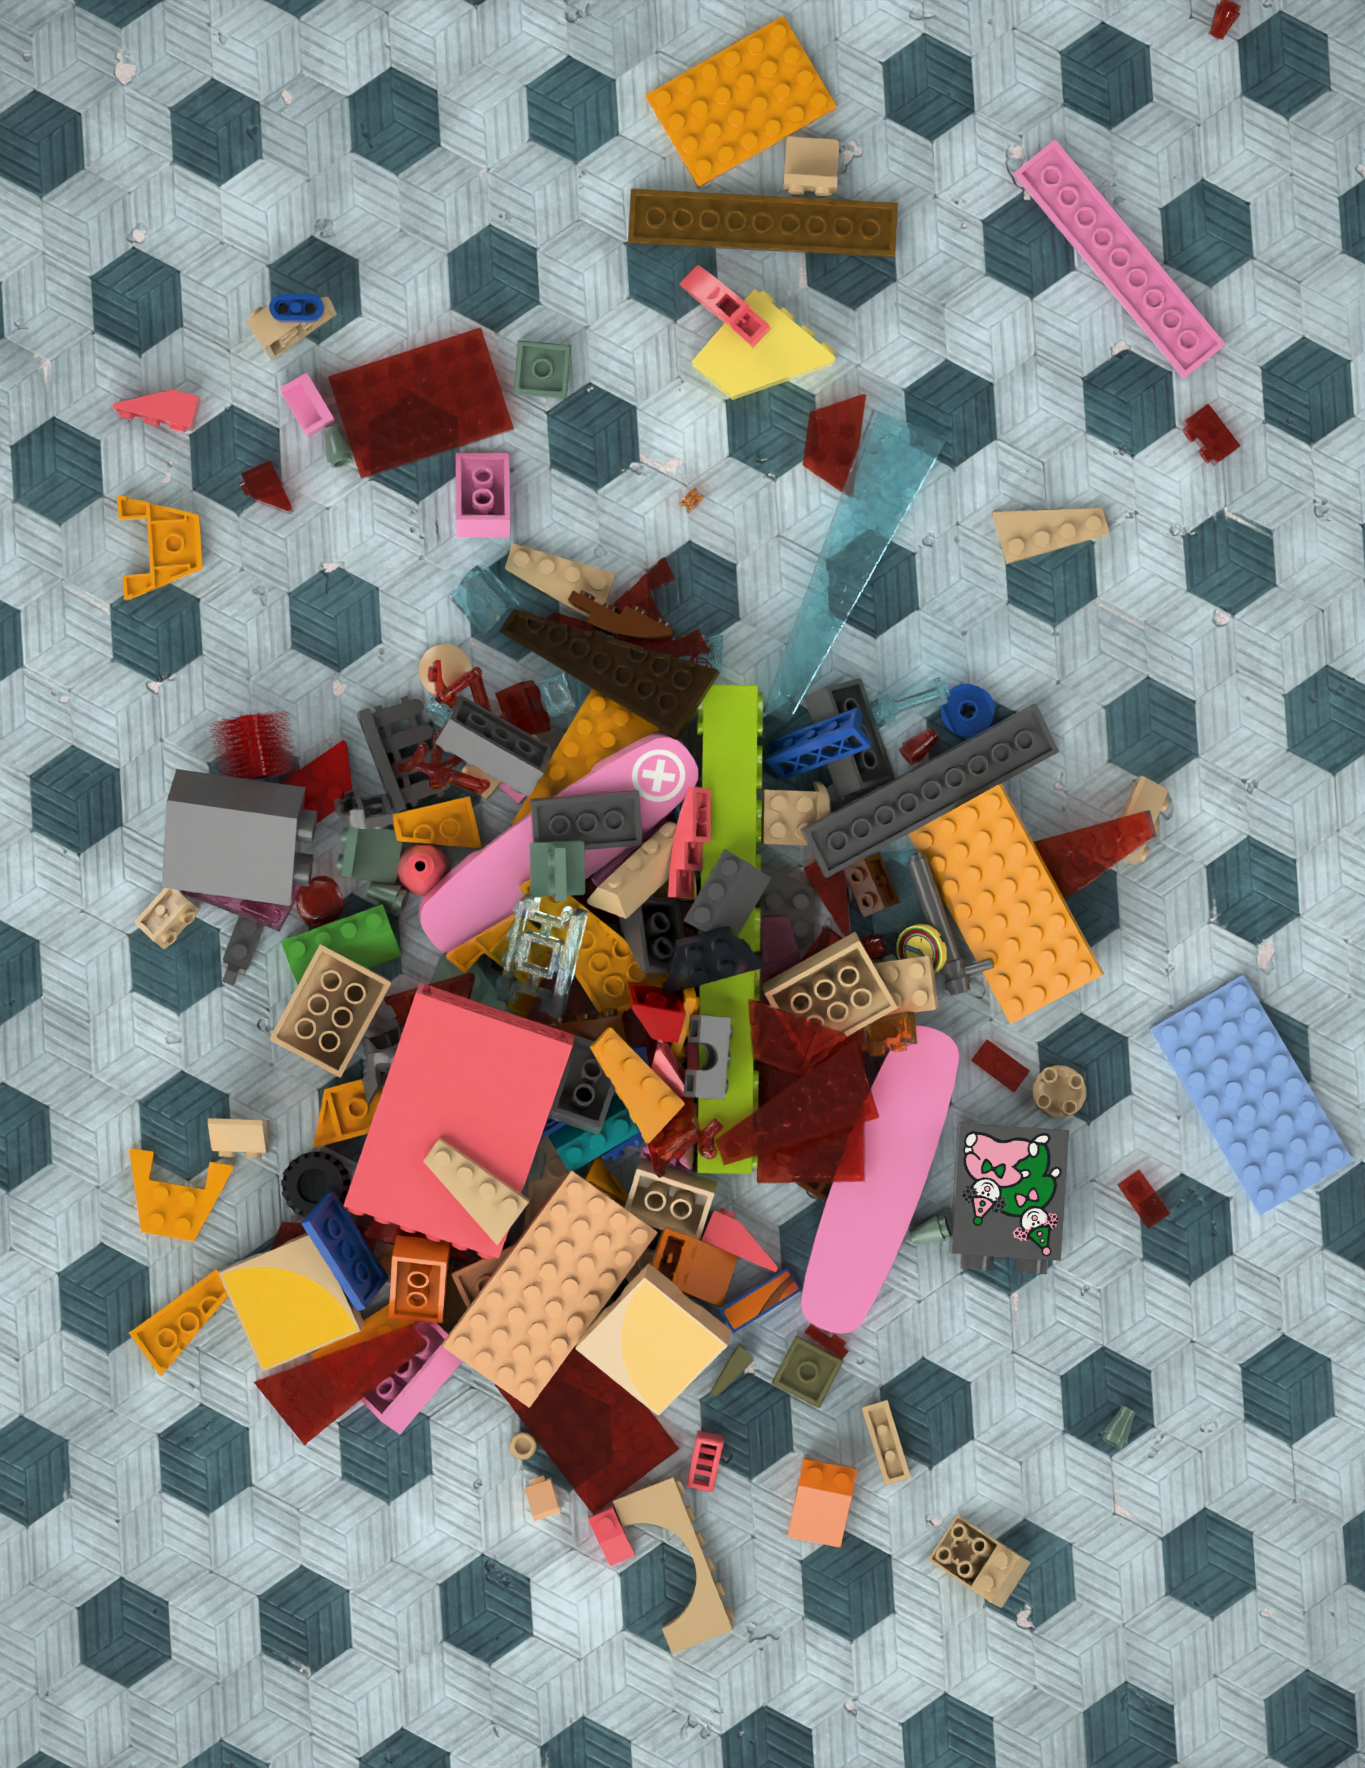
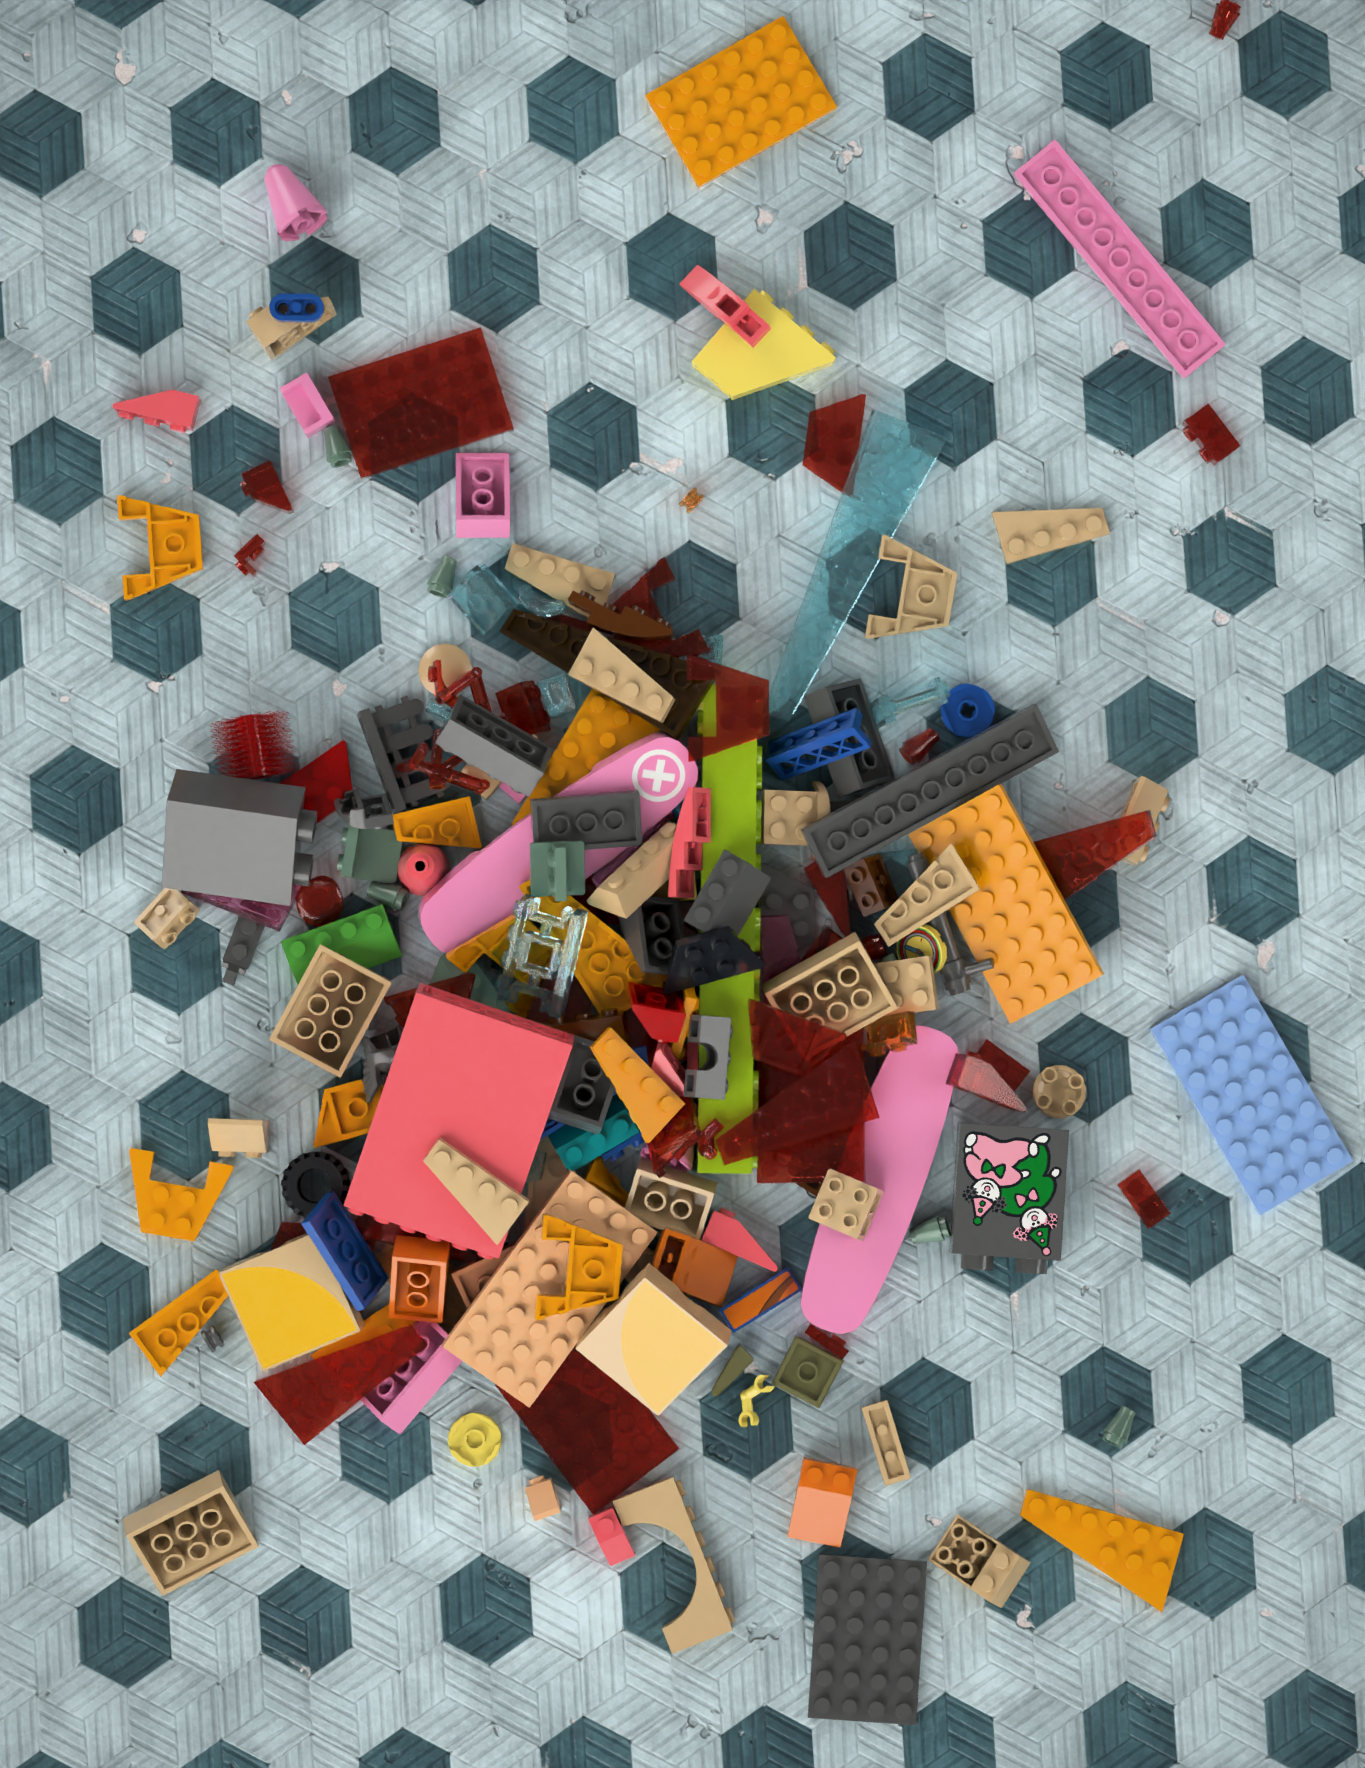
(189, 1533): none -> tan slope
(212, 1338): none -> dark grey bush
(251, 550): none -> clear red bracket
(292, 204): none -> bright pink cone
(442, 578): none -> sand green cone
(474, 1439): none -> light yellow tile
(522, 1445): tan tile -> none
(539, 605): none -> clear light blue arm
(542, 369): sand green plate -> none
(591, 1268): none -> light orange wing
(615, 675): none -> tan wing
(710, 1439): coral slope -> none
(740, 707): none -> clear red wing
(747, 1405): none -> light yellow arm
(762, 223): pearl gold plate -> none
(811, 165): tan bracket -> none
(846, 1204): none -> tan bracket
(867, 1639): none -> dark grey plate
(924, 595): none -> tan wing
(934, 892): none -> tan wing
(982, 1080): none -> clear red slope
(1123, 1548): none -> light orange wing

